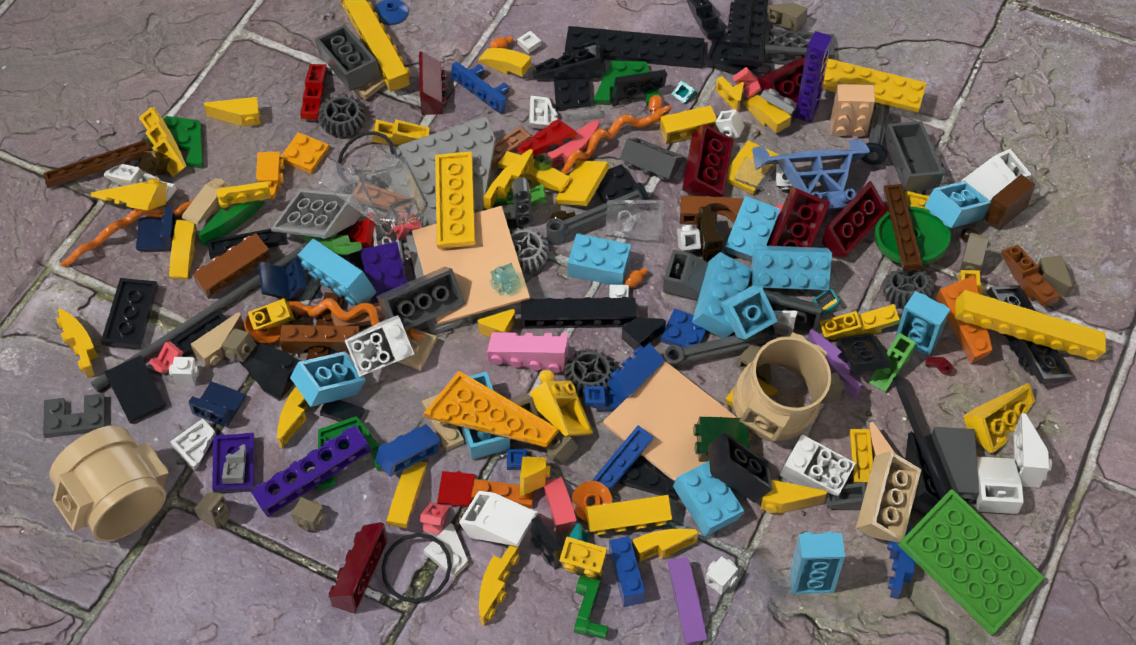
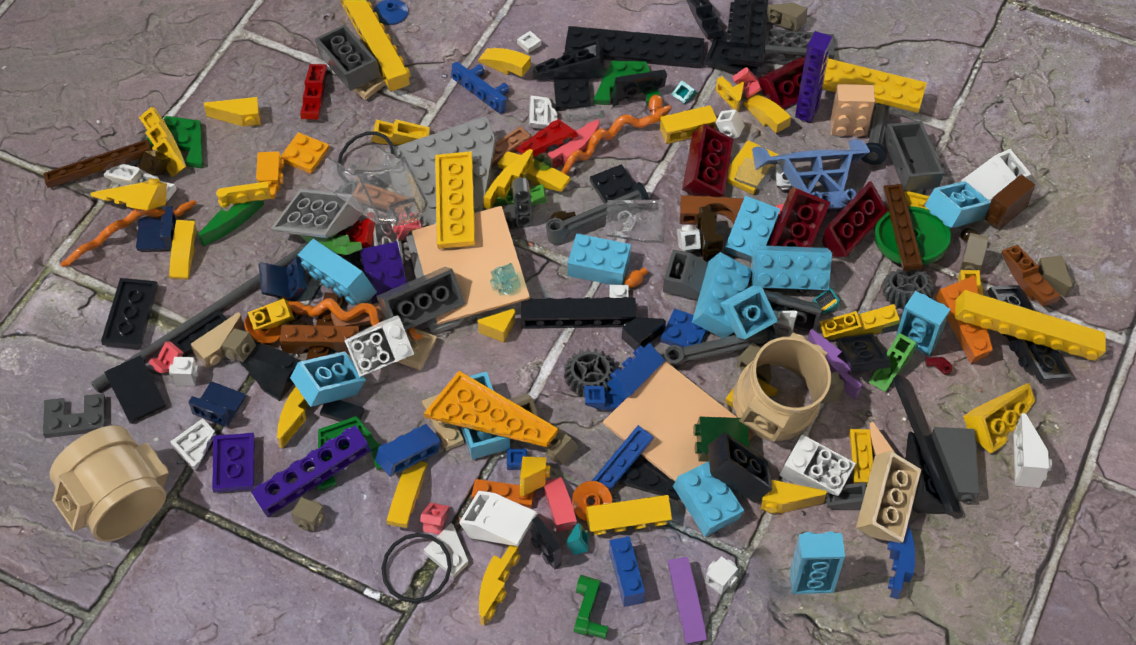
(77, 339): yellow slope -> none
(205, 202): tan slope -> none
(213, 510): dark tan slope -> none
(220, 246): black tile -> none
(231, 265): dark orange brick -> none
(235, 467): light grey slope -> none
(342, 120): dark grey gear -> none
(359, 567): dark red slope -> none
(431, 85): slope -> none
(456, 489): red piece -> none
(501, 42): orange cylinder -> none
(525, 245): light grey gear -> none
(529, 351): bright pink wedge -> none
(560, 405): yellow slope -> none
(583, 558): yellow bracket -> none
(584, 182): yellow tile -> none
(651, 158): dark grey slope -> none
(663, 543): yellow slope -> none
(782, 102): light grey wing -> none
(971, 561): bright green plate -> none
(999, 486): white slope -> none

